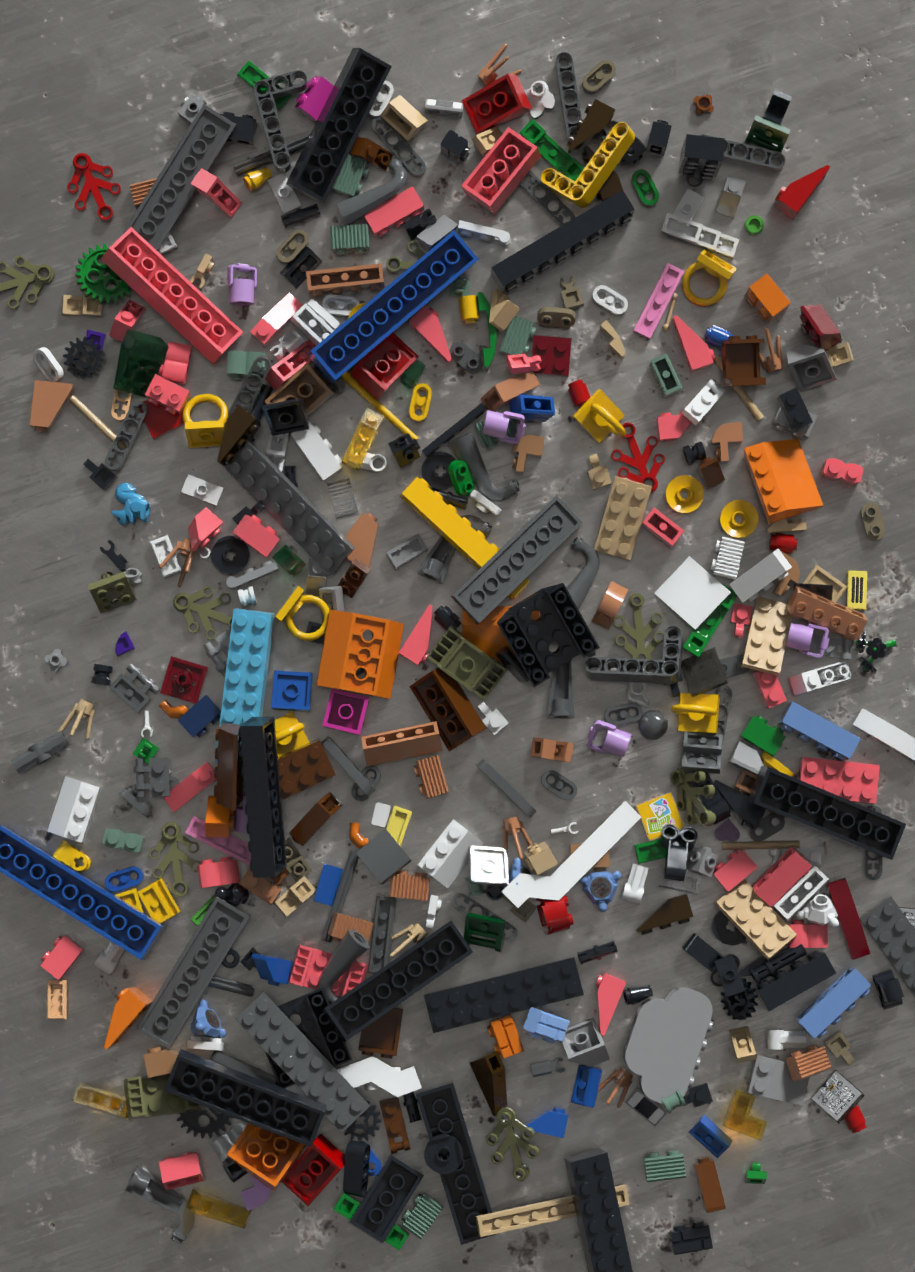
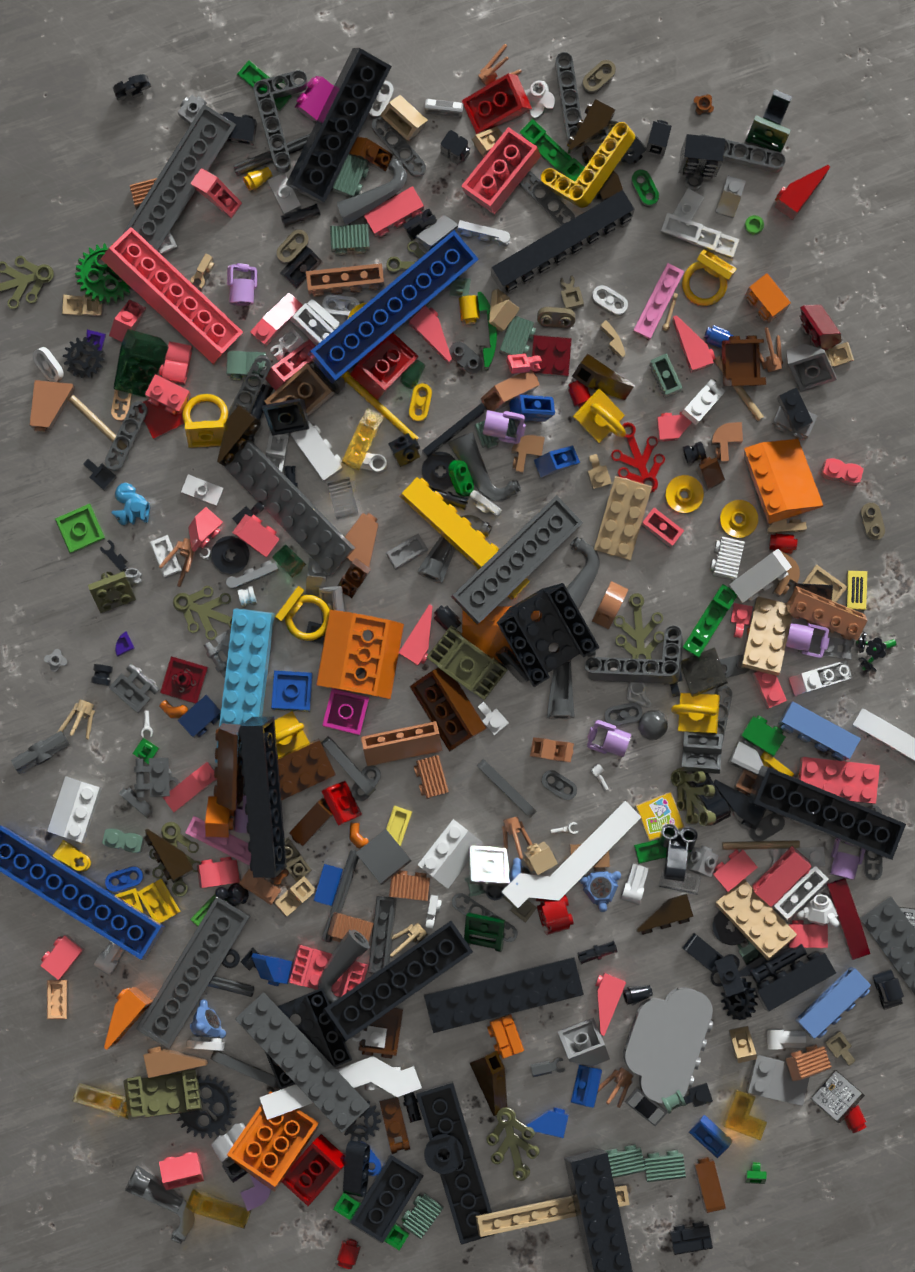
(80, 528): none -> bright green tile
(91, 184): red plant -> none
(132, 87): none -> black plate
(172, 858): none -> dark brown slope
(245, 1097): black brick -> none
(341, 802): none -> red tile
(348, 1253): none -> red brick
(374, 1036): none -> white plate
(381, 814): white sticker -> none
(546, 1025): light blue brick -> none
(556, 461): none -> blue slope
(597, 770): none -> white hand
(598, 376): none -> dark brown slope
(626, 1161): none -> sand green brick
(692, 592): white sticker -> none
(727, 831): clear purple tile -> none
(749, 952): none -> sand green tile
(845, 864): none -> lavender piece

